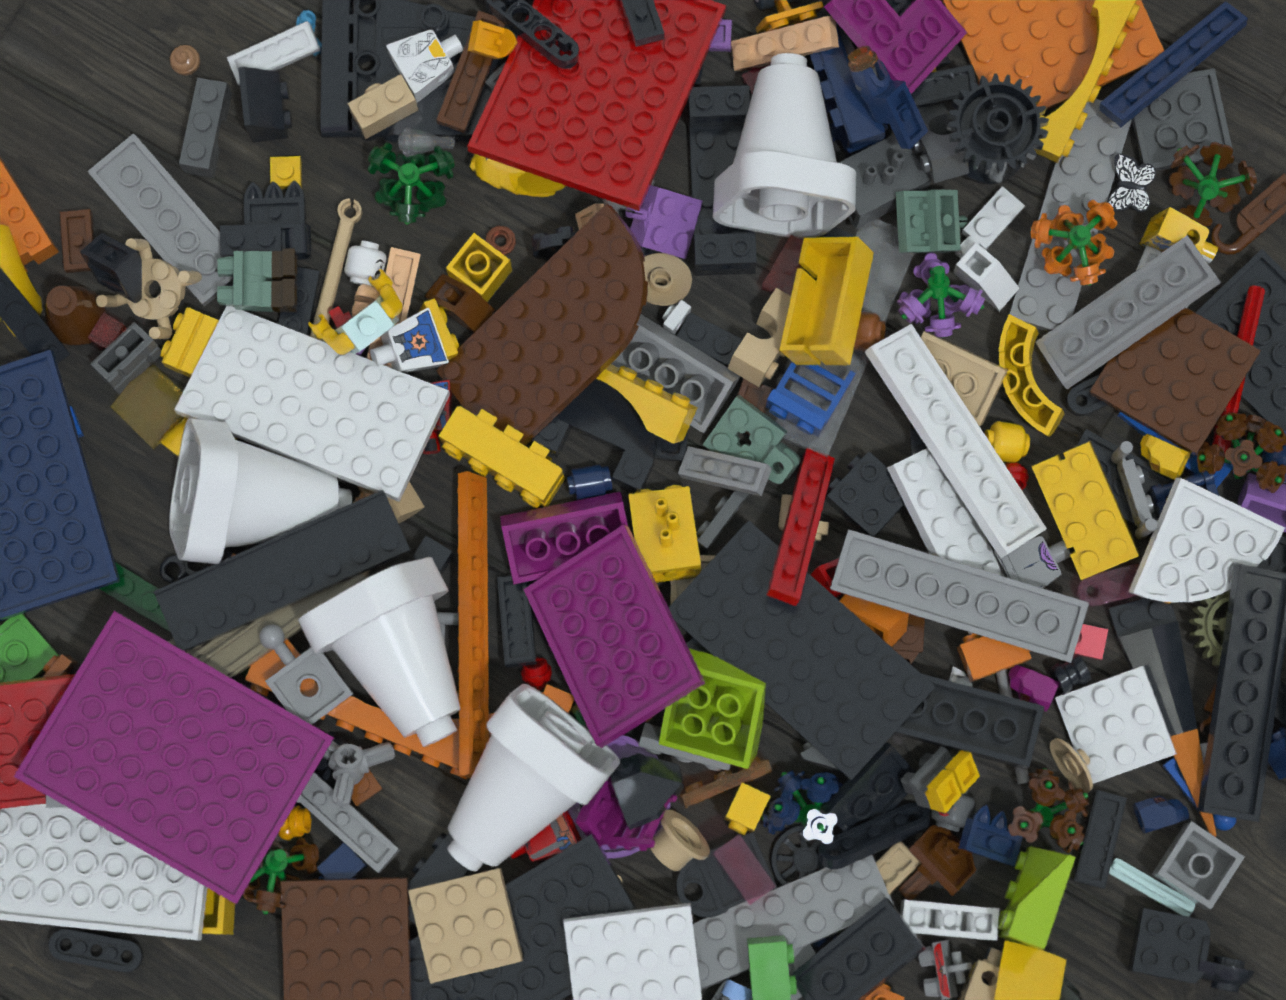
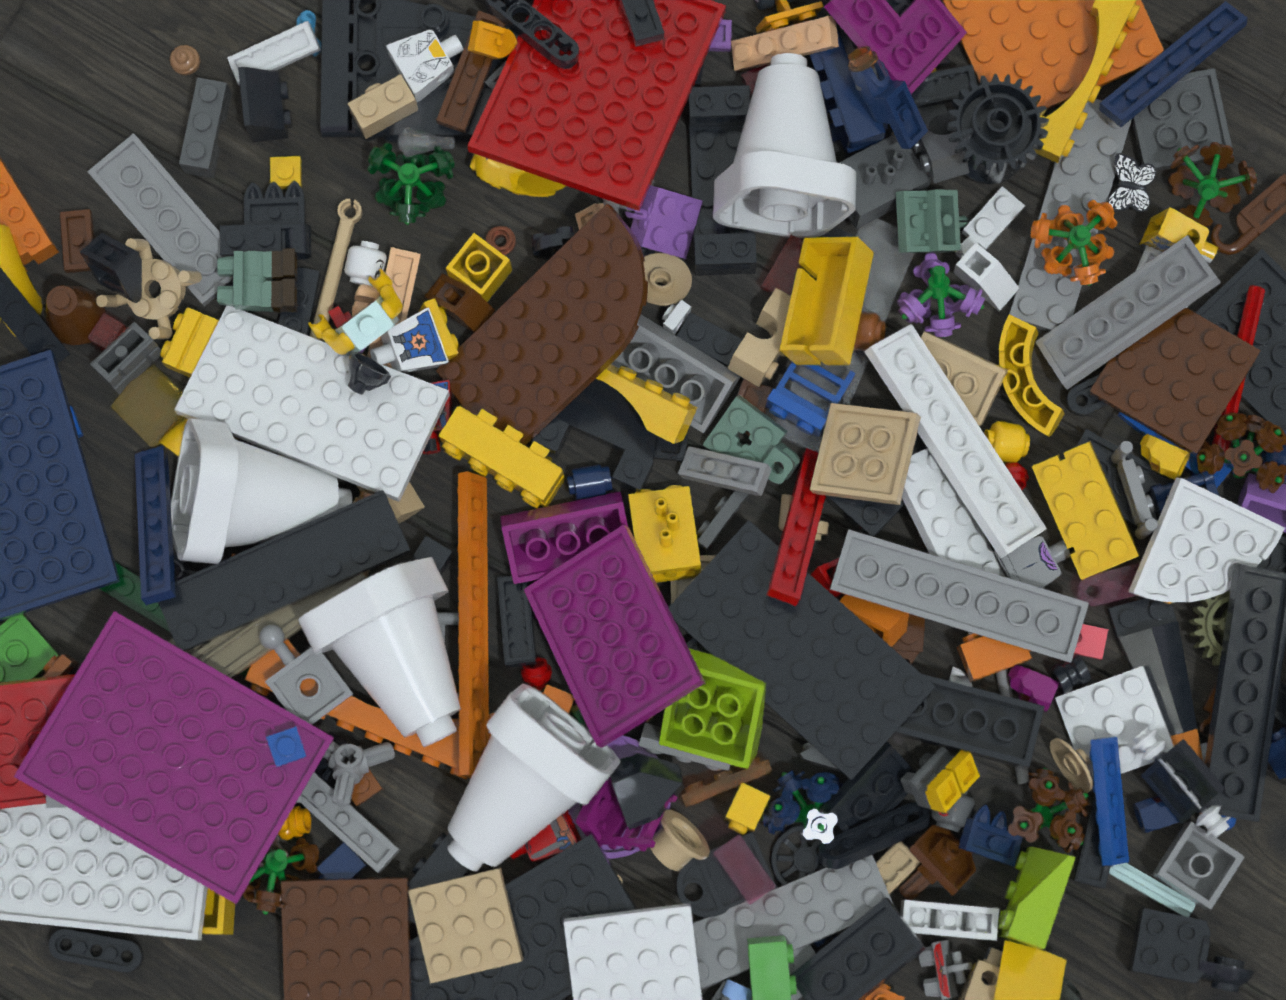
(154, 525): none -> dark blue plate
(286, 746): none -> blue plate
(365, 373): none -> black piece
(865, 453): none -> tan plate
(1109, 801): none -> blue plate
(1182, 781): none -> black plate

